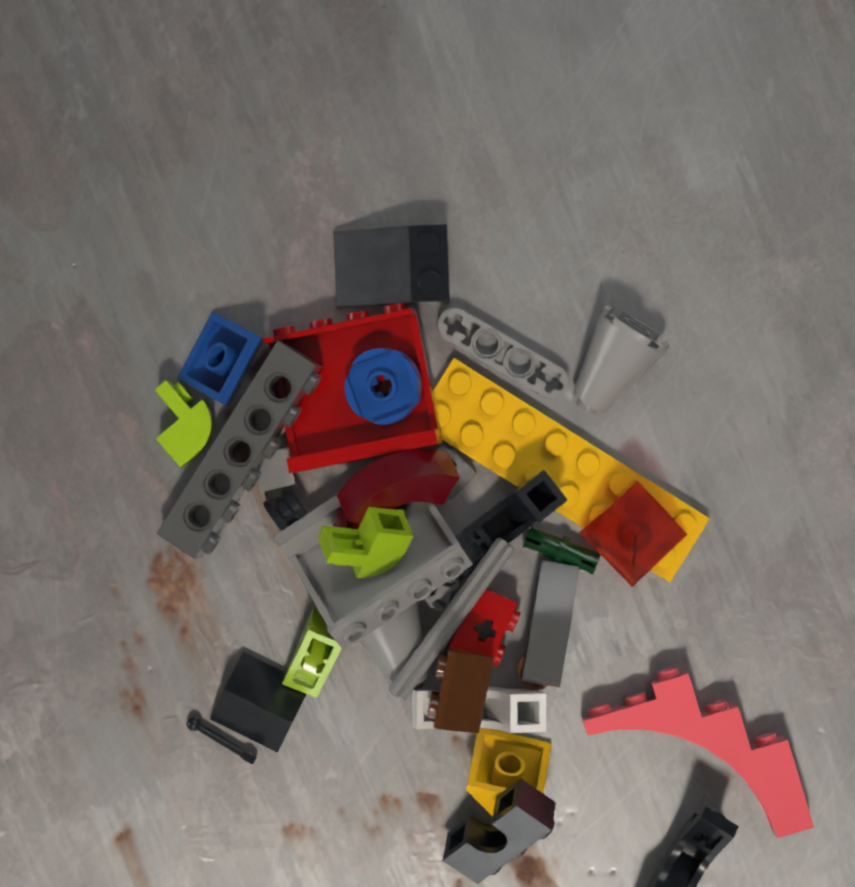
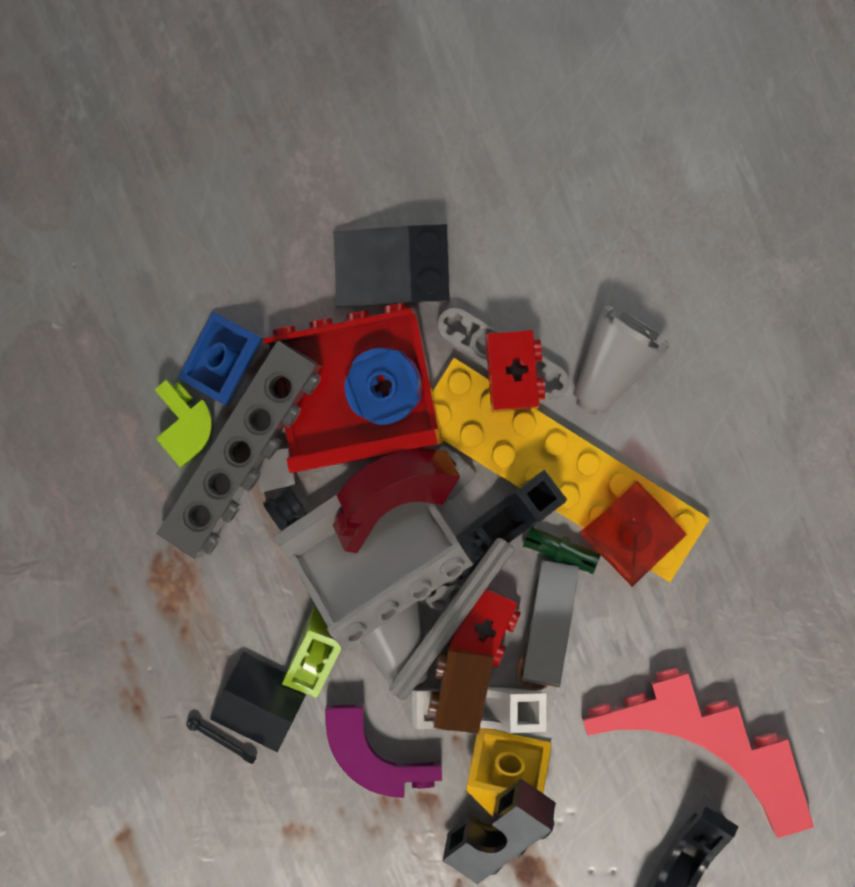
(363, 764): none -> magenta arch
(373, 546): lime brick -> none
(501, 352): none -> red brick

